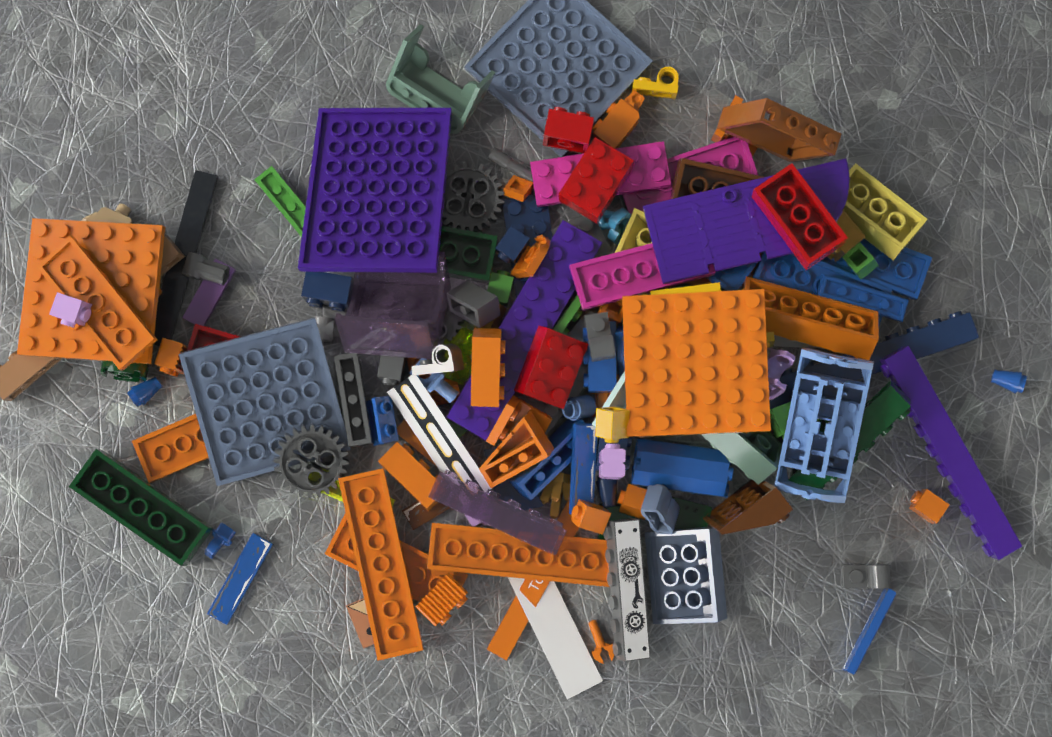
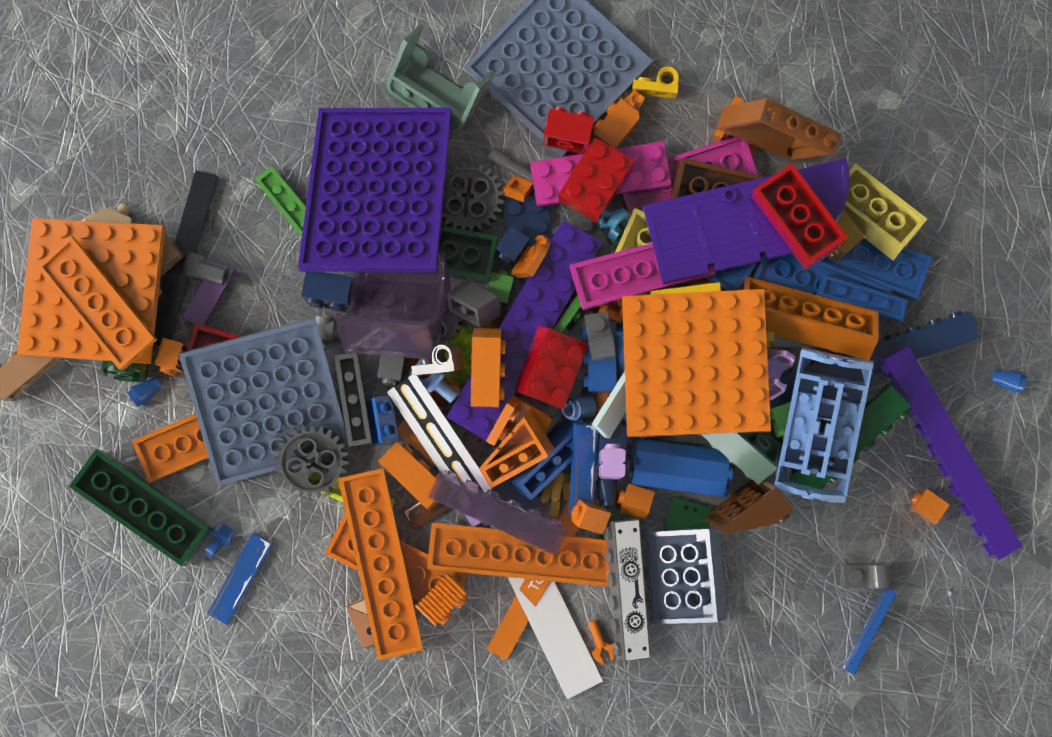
(70, 310): lavender brick -> none
(612, 423): yellow brick -> none
(660, 509): sand blue brick -> none
(860, 261): bright green brick -> none

